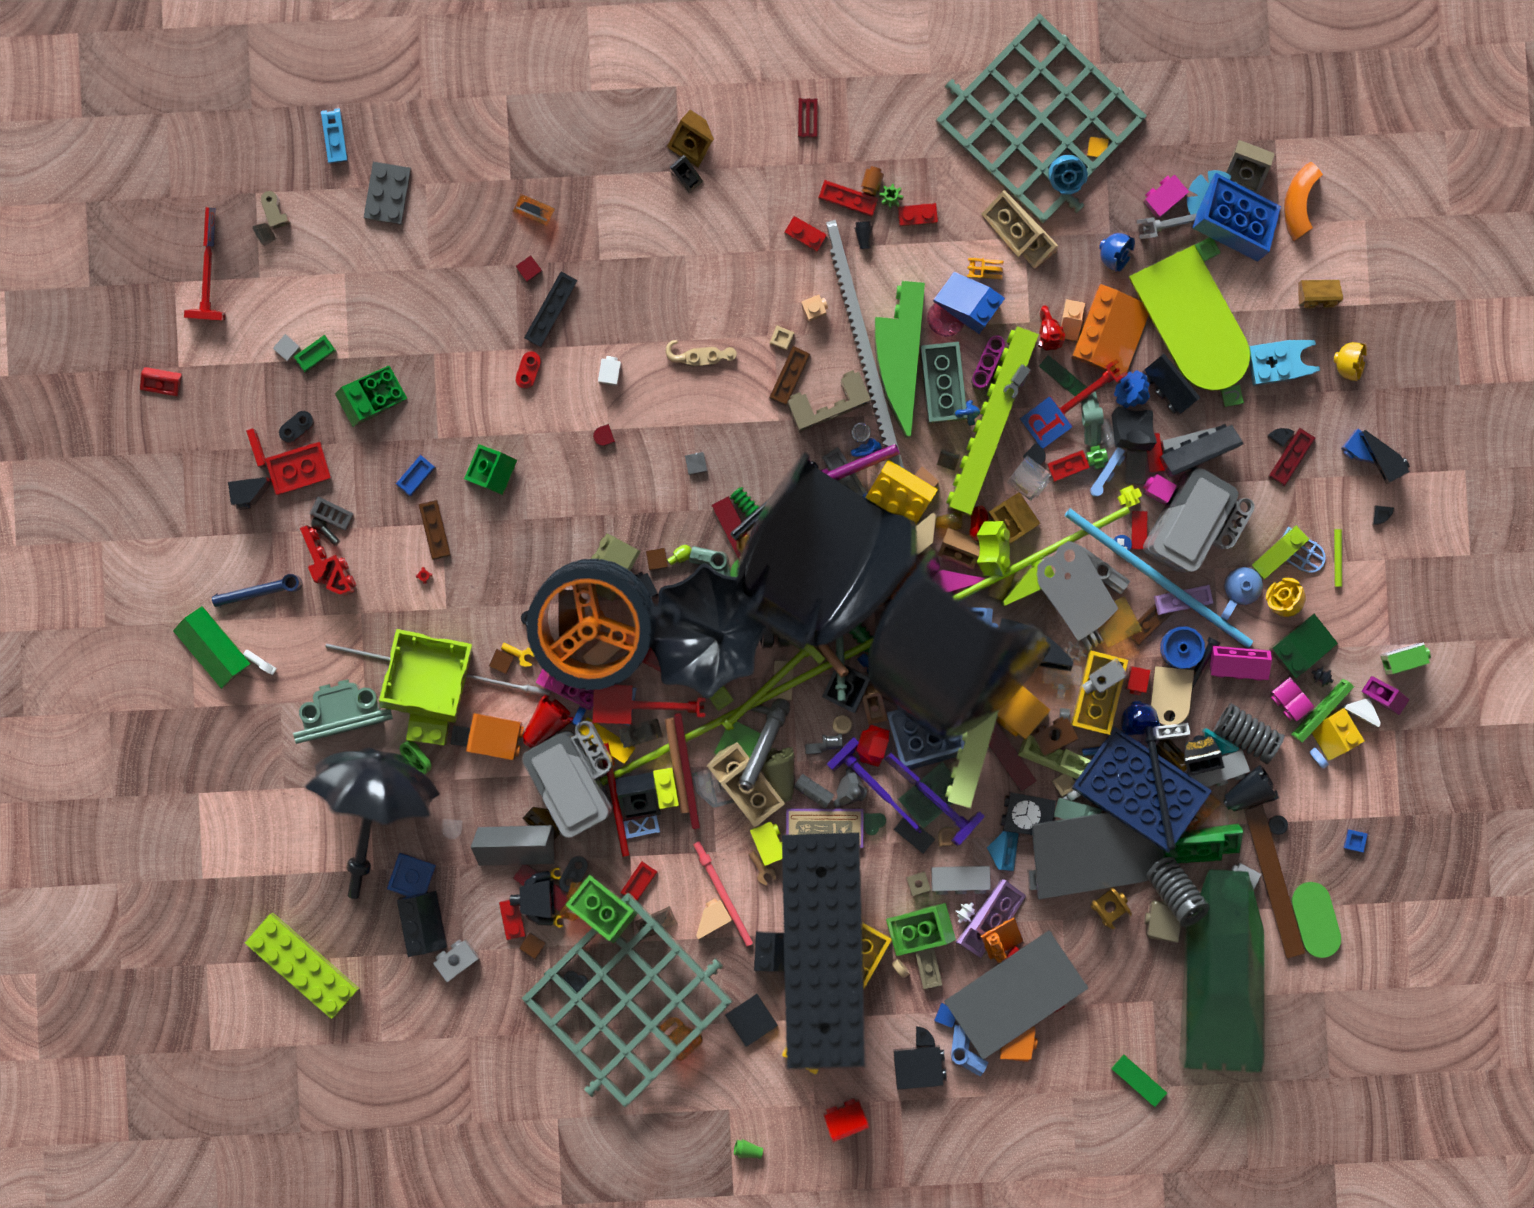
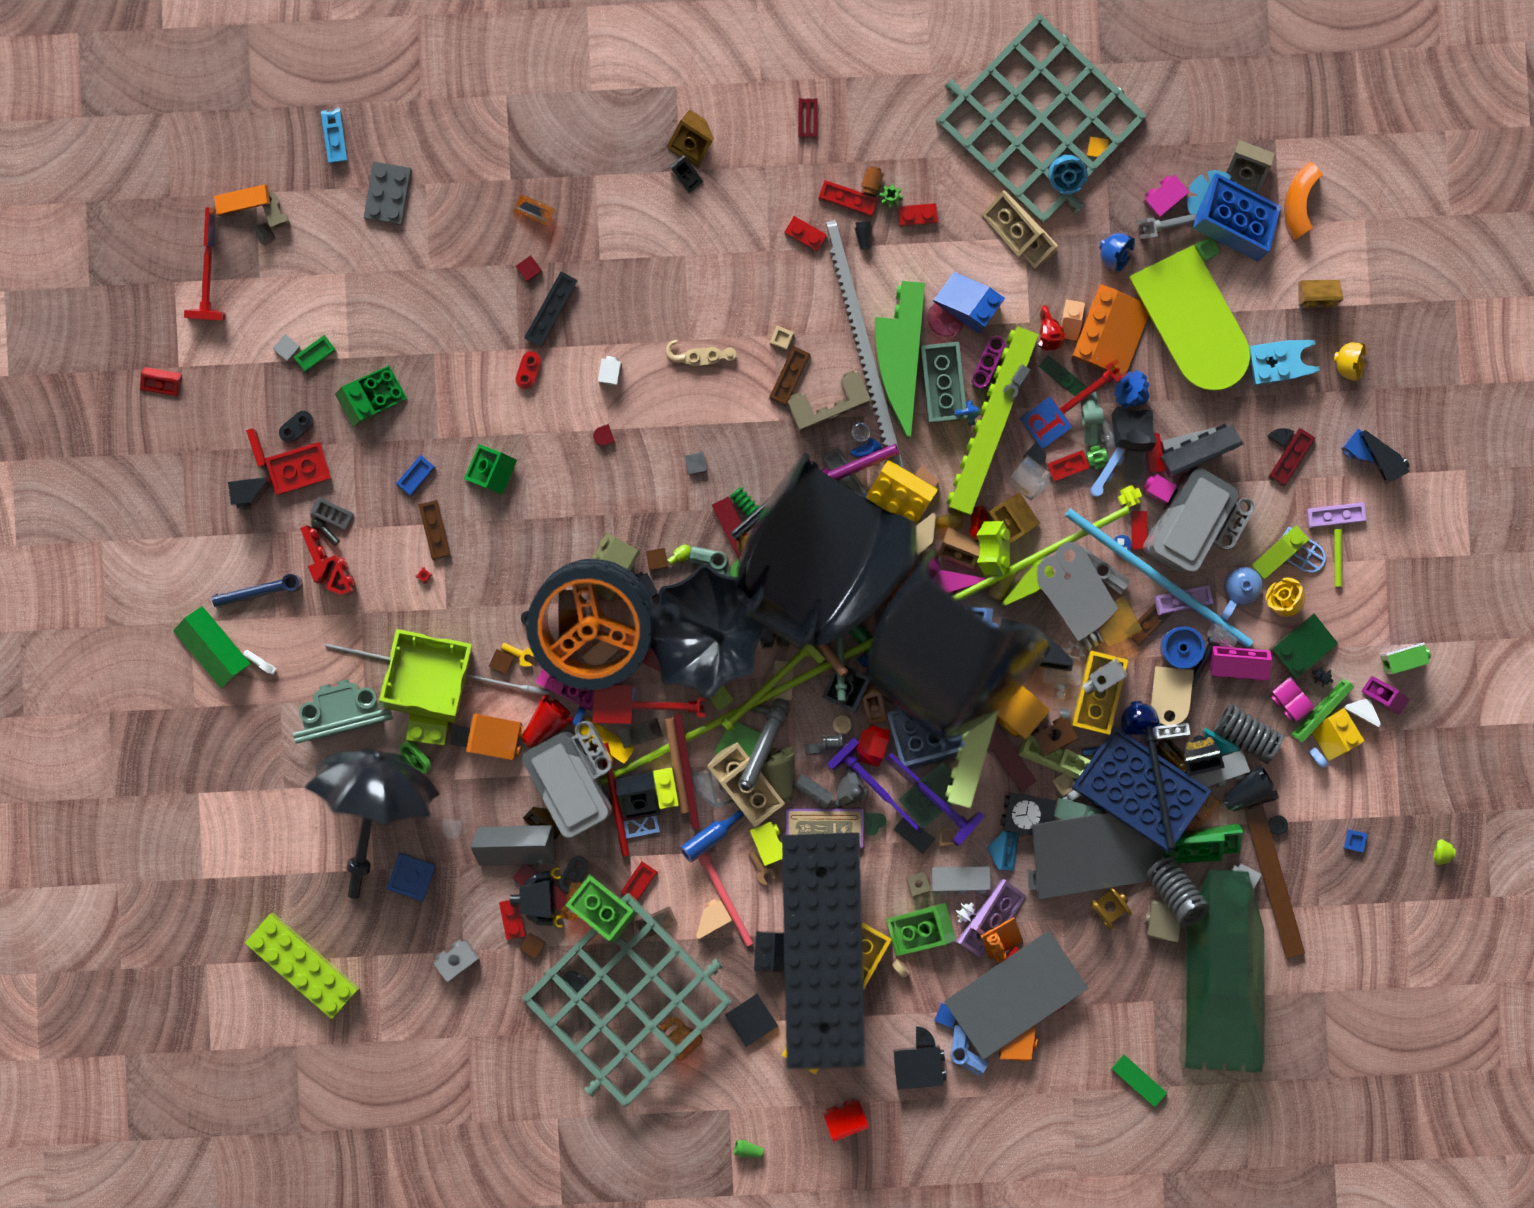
(242, 199): none -> orange tile
(421, 923): black slope -> none
(708, 837): none -> blue piece
(814, 307): light nougat brick -> none
(928, 968): dark tan plate -> none
(948, 459): clear smoke slope -> none
(983, 268): light orange arm -> none
(1137, 680): red brick -> none
(1170, 385): black slope -> none
(1220, 635): none -> clear cone
(1232, 396): bright green tile -> none
(1316, 919): bright green tile -> none
(1336, 515): none -> lavender tile
(1381, 514): black tile -> none
(1443, 852): none -> lime cone

